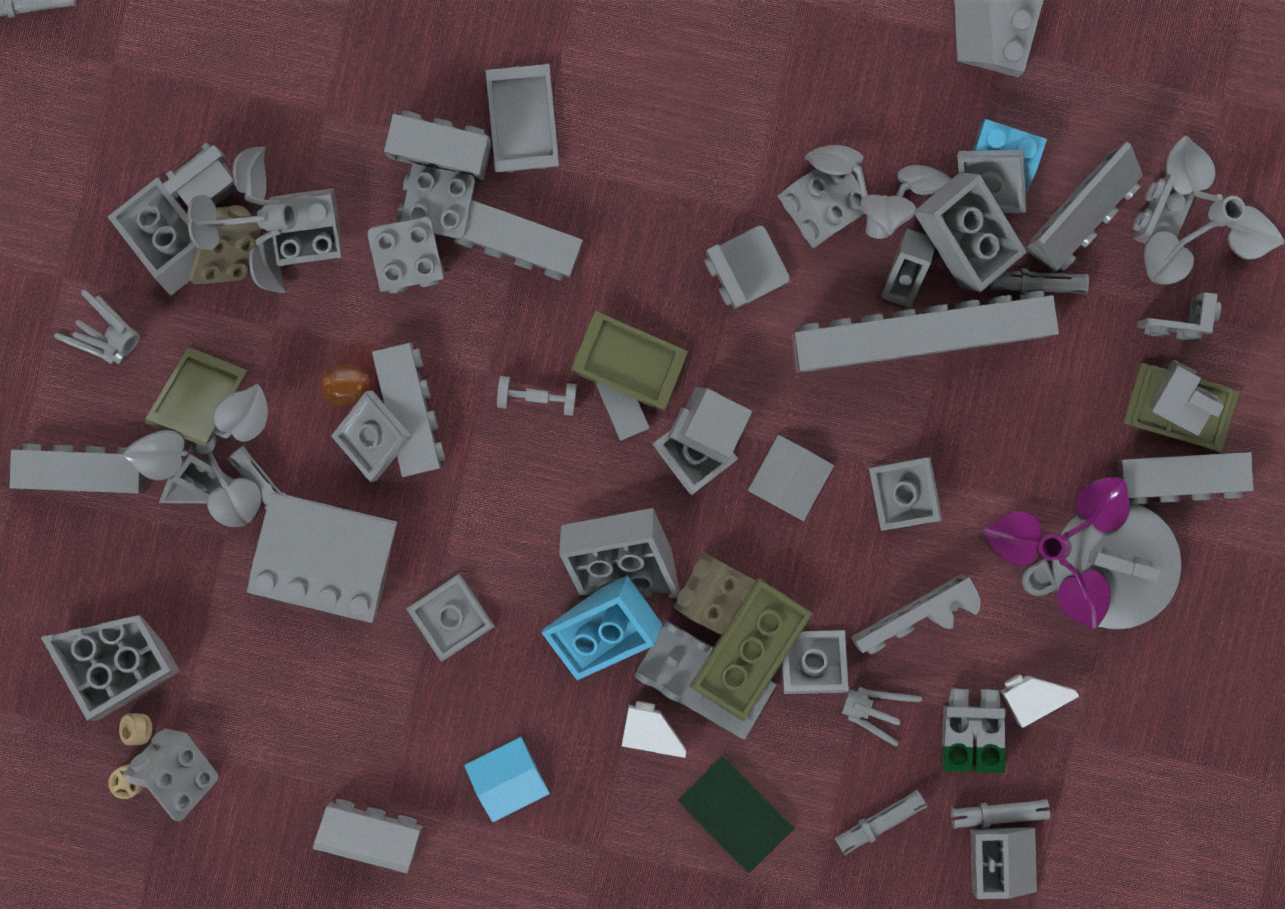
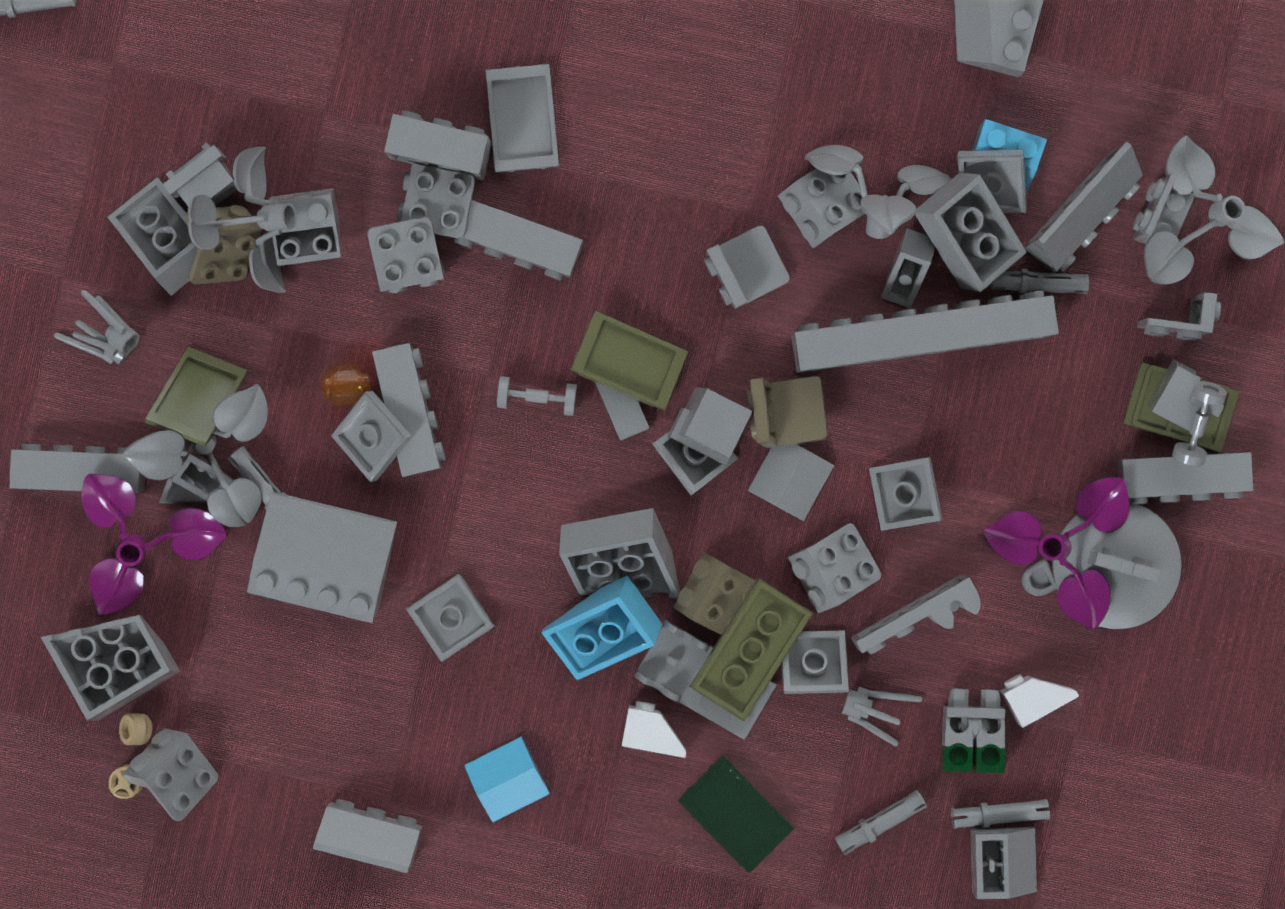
(111, 580): none -> magenta plant
(787, 411): none -> dark tan bracket
(835, 568): none -> light grey bracket
(1189, 452): none -> light grey wheel

